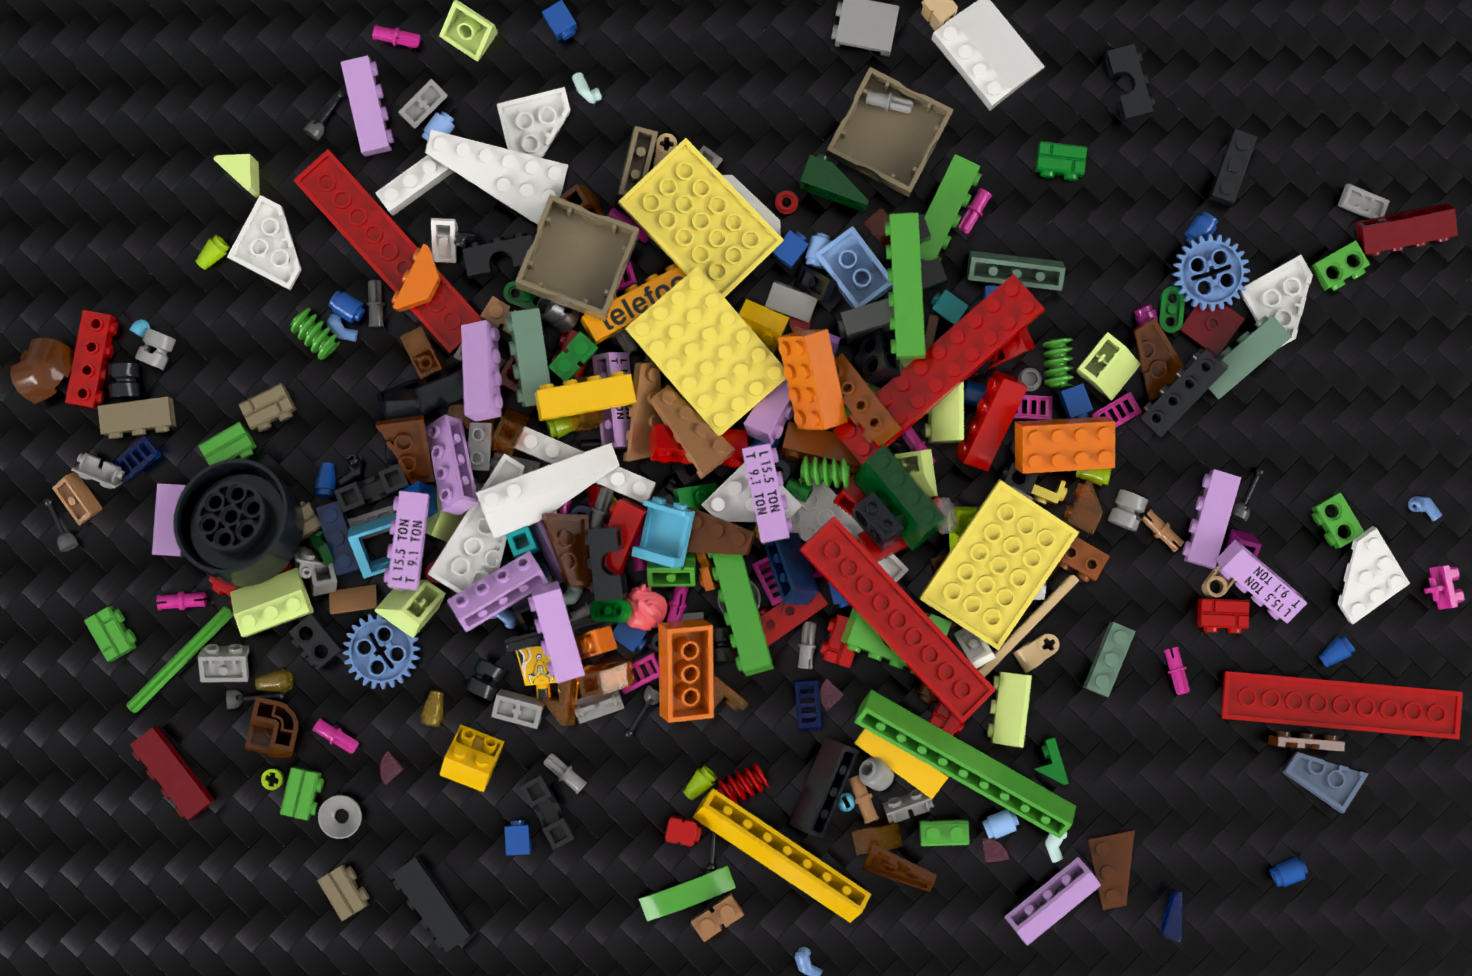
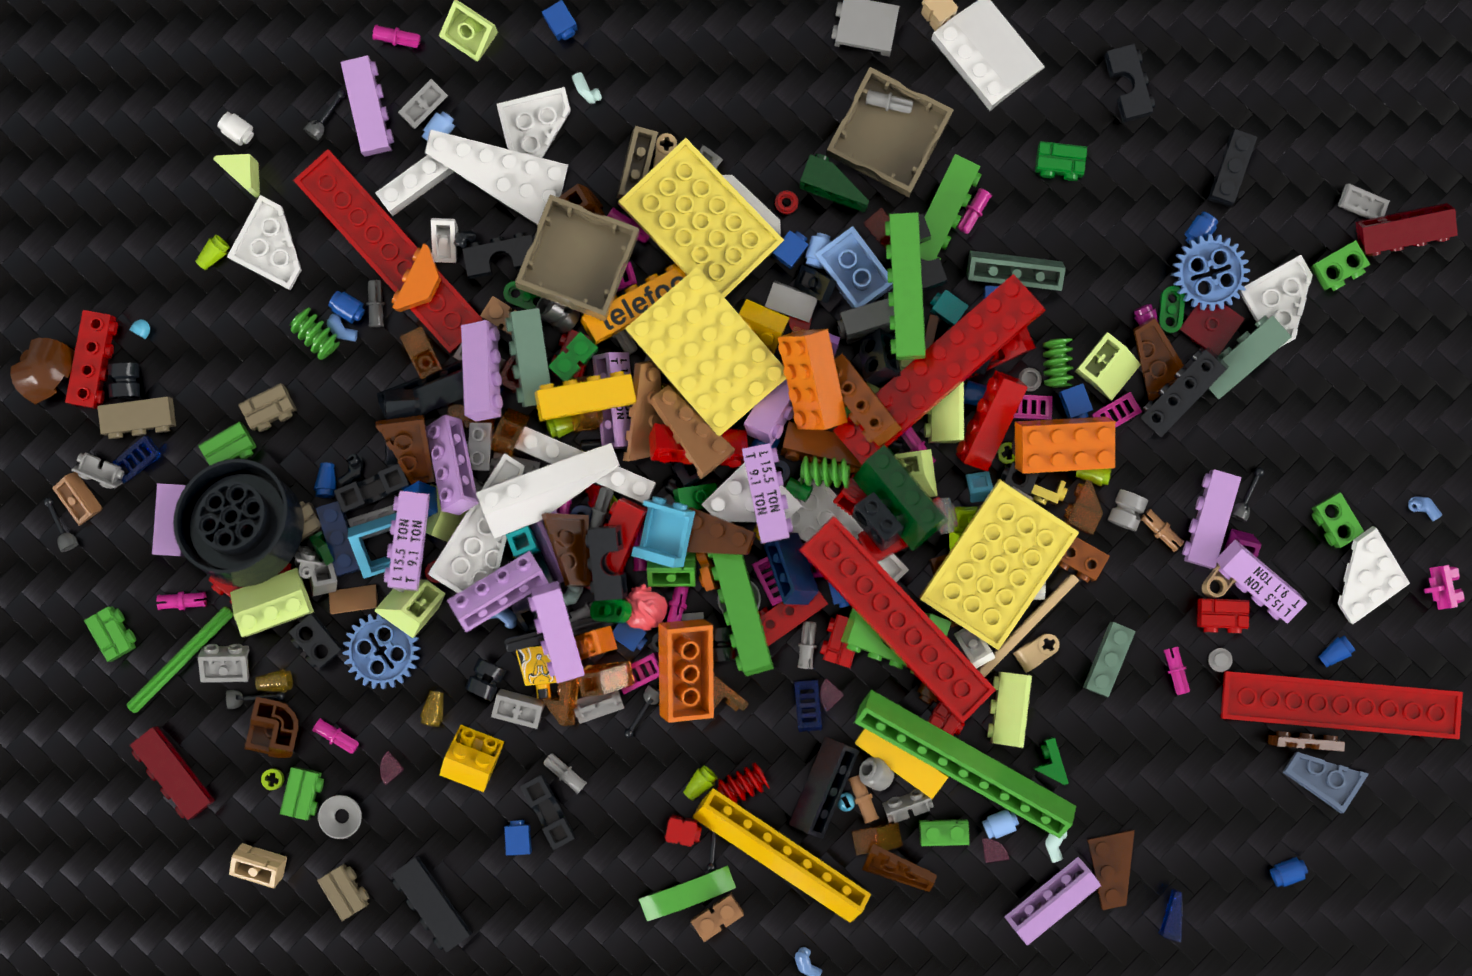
(155, 340): light grey wheel -> none
(236, 128): none -> white brick
(257, 865): none -> tan brick
(979, 486): none -> medium azure slope
(1001, 449): none -> lime bush
(1220, 659): none -> light grey plate

